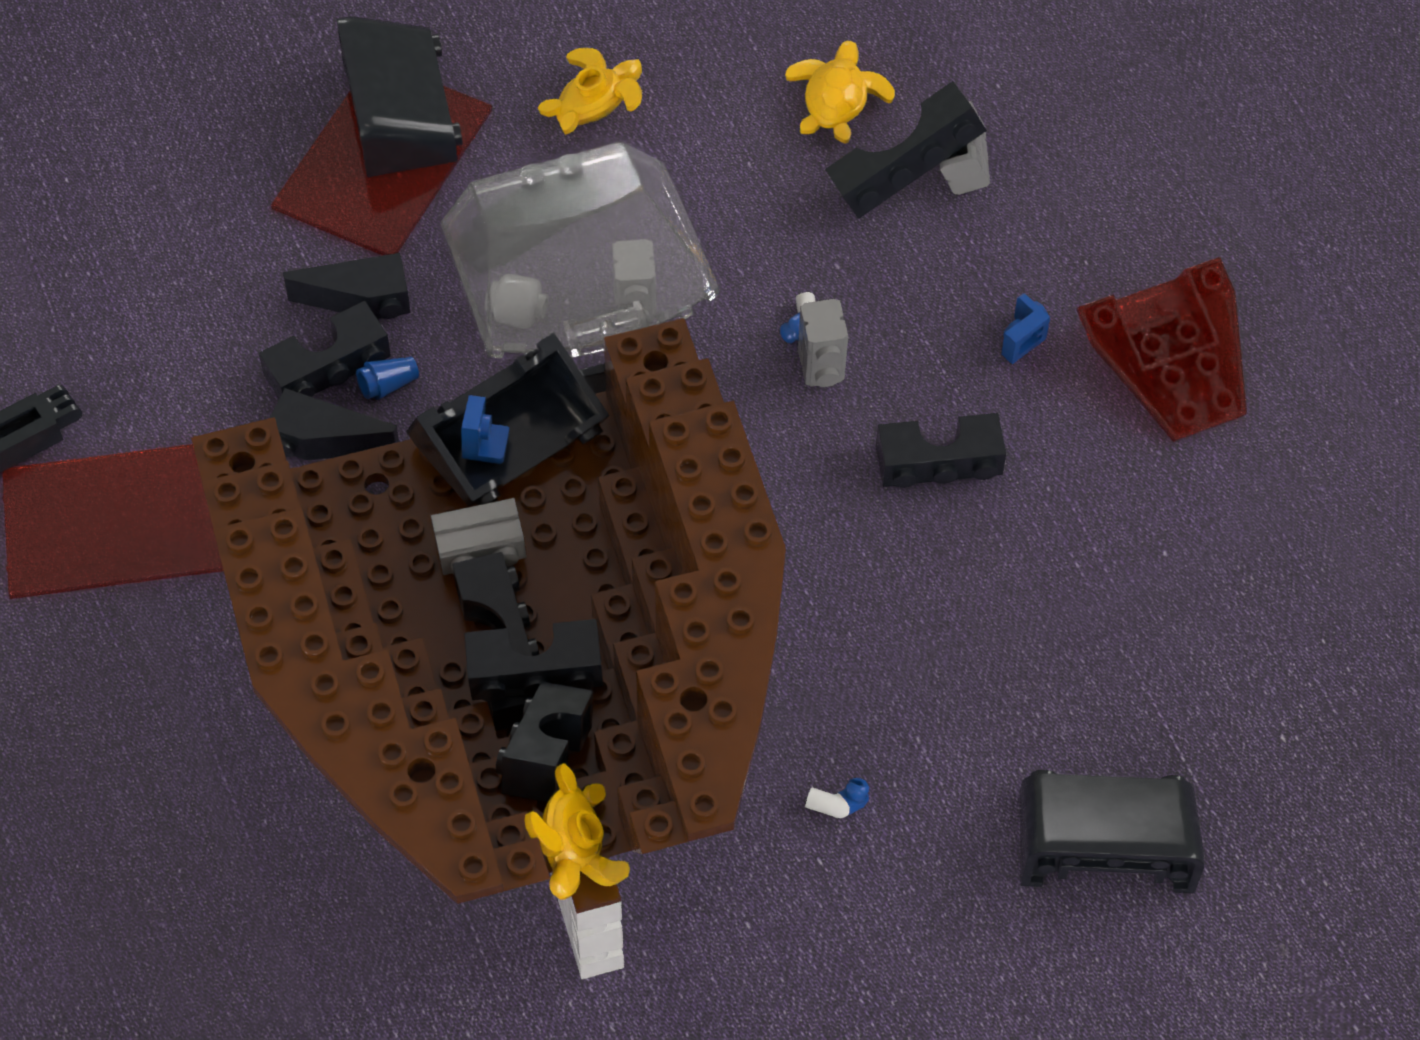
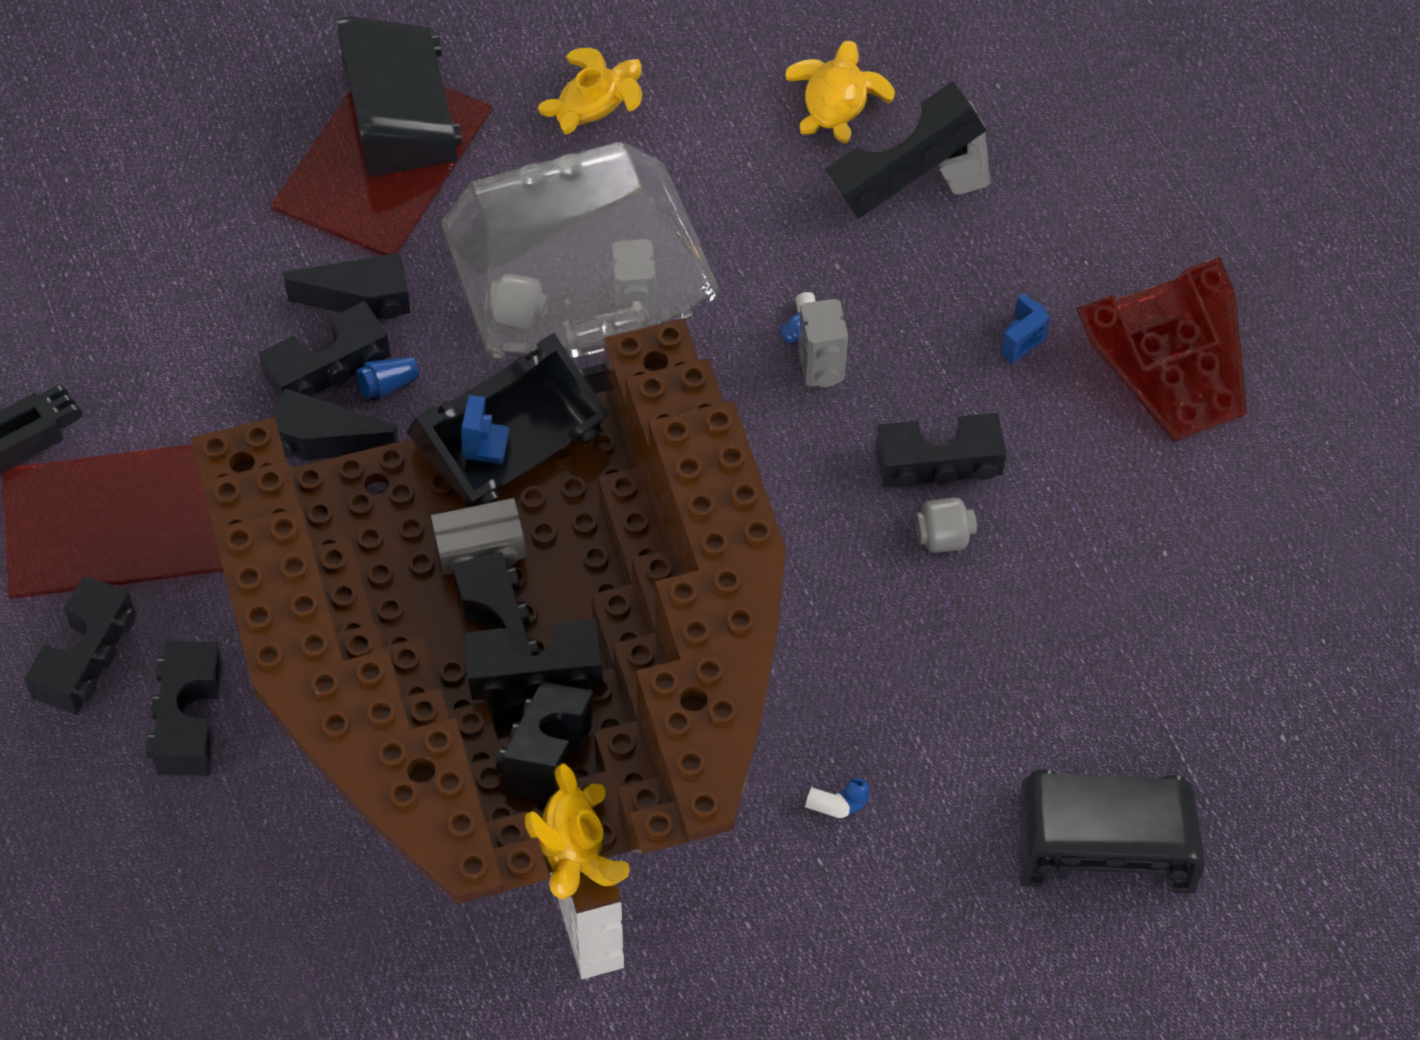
(70, 675): none -> black arch
(186, 674): none -> black arch
(945, 525): none -> light grey head

